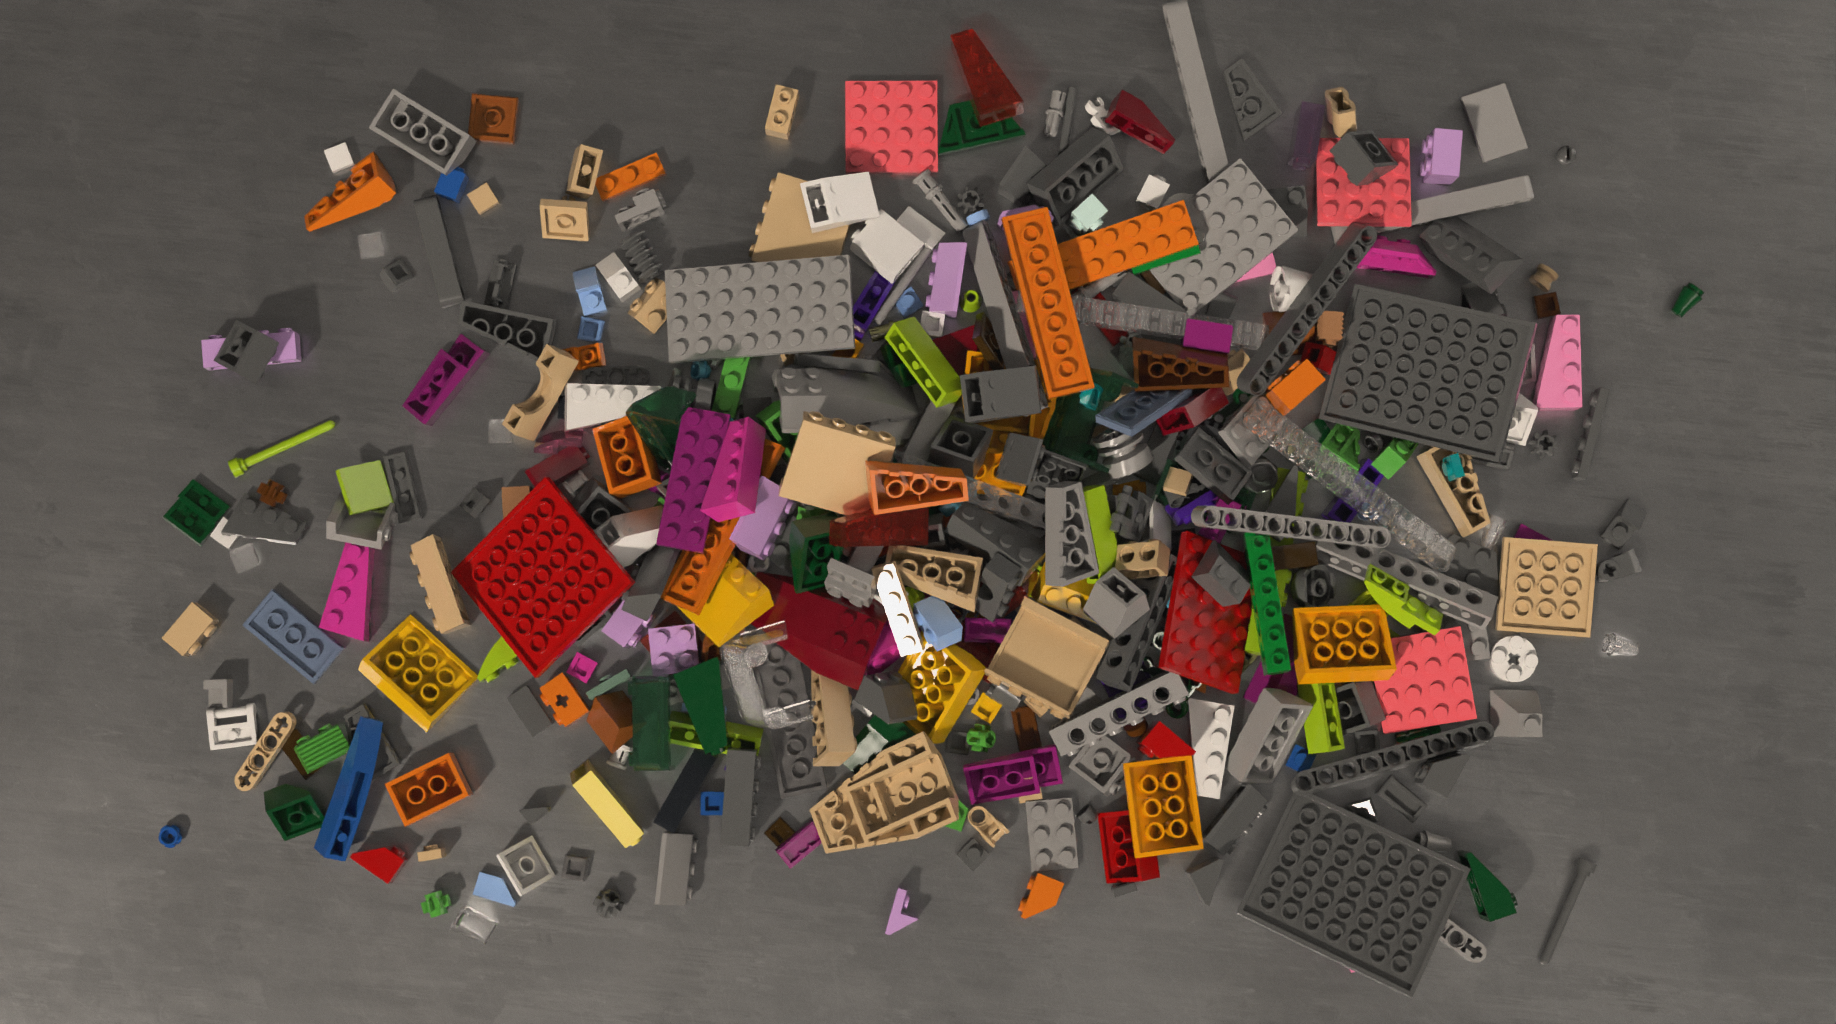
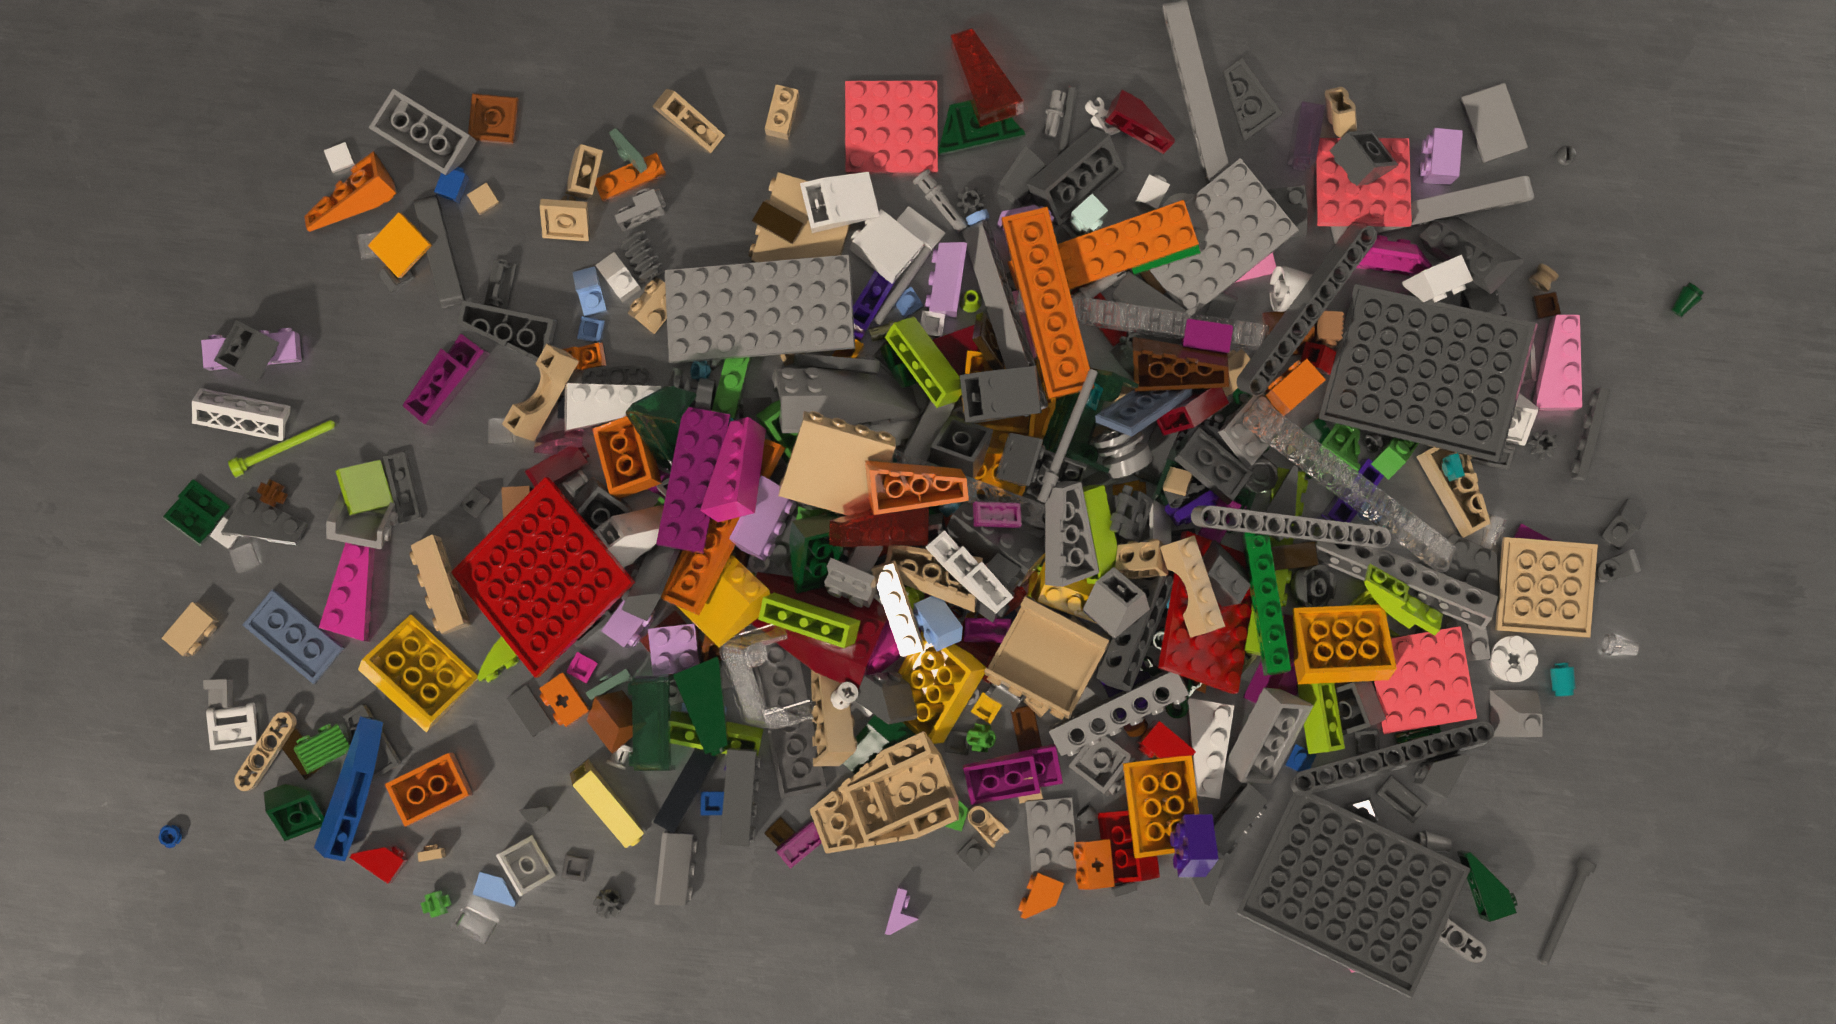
(240, 409): none -> white fence
(399, 245): none -> light orange tile
(627, 150): none -> sand green plate
(688, 120): none -> tan slope
(777, 222): none -> dark brown tile
(809, 620): none -> lime brick
(842, 695): none -> white bush
(969, 572): none -> white slope
(997, 514): none -> magenta plate
(1050, 477): none -> light grey bar
(1101, 872): none -> orange brick
(1194, 845): none -> dark purple brick
(1202, 609): none -> tan arch
(1439, 280): none -> white slope
(1563, 679): none -> teal brick

